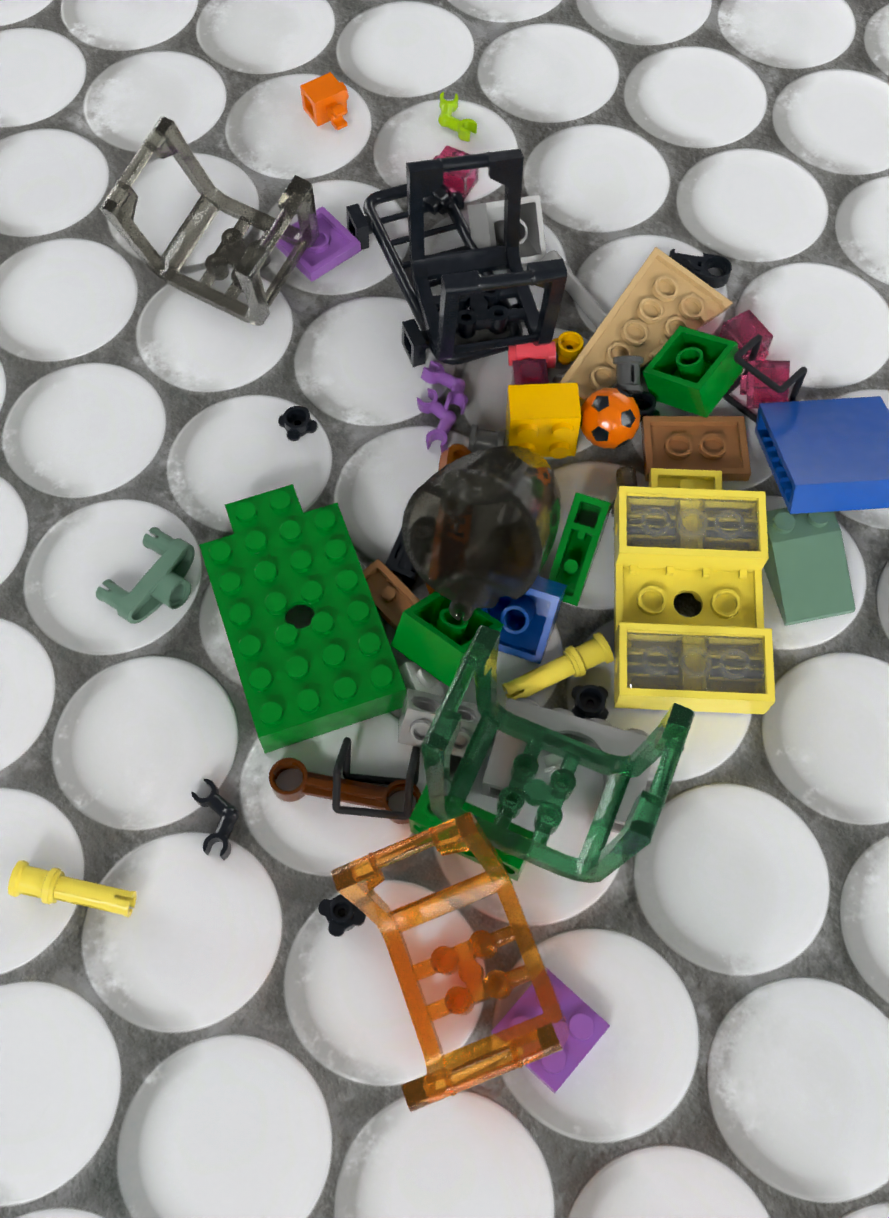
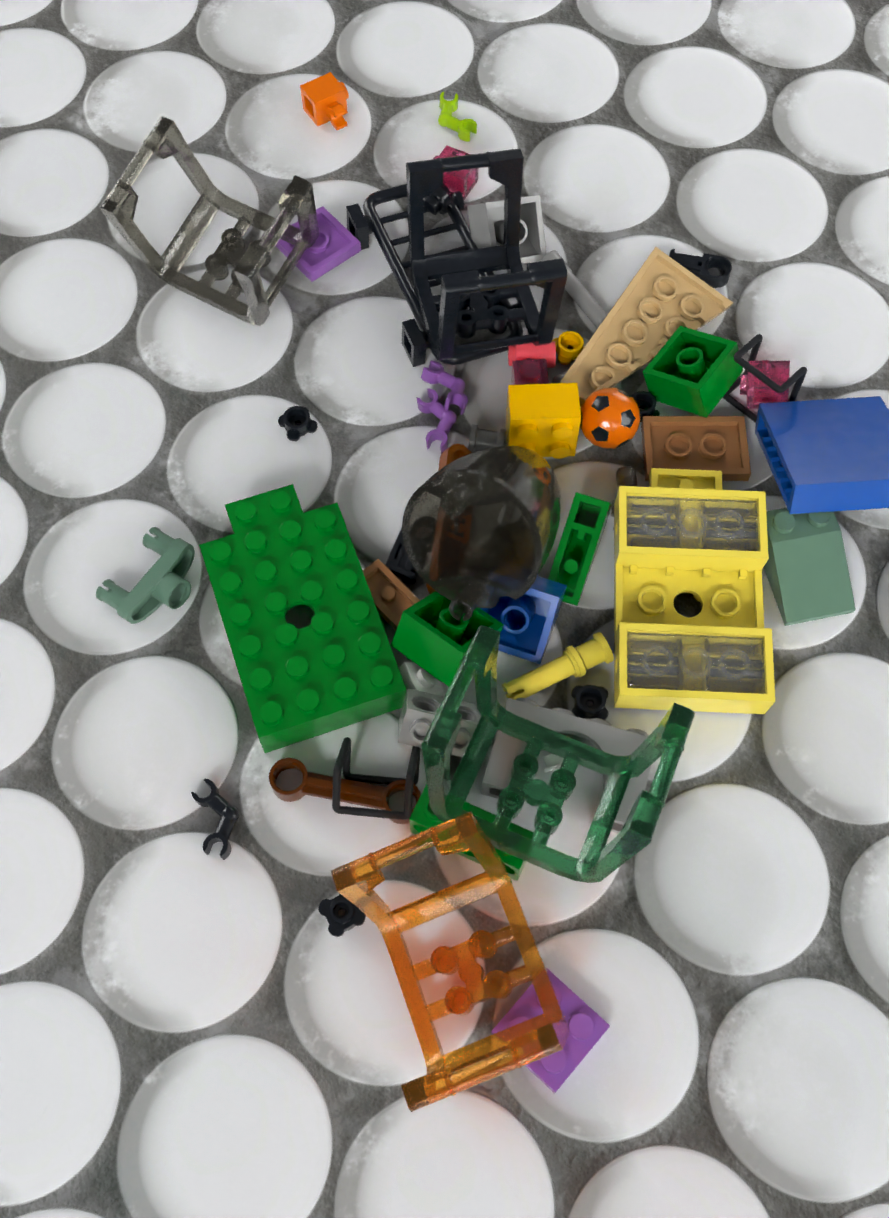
(55, 886): light yellow pin -> none
(628, 373): dark grey bush -> none
(743, 329): clear pink brick -> none

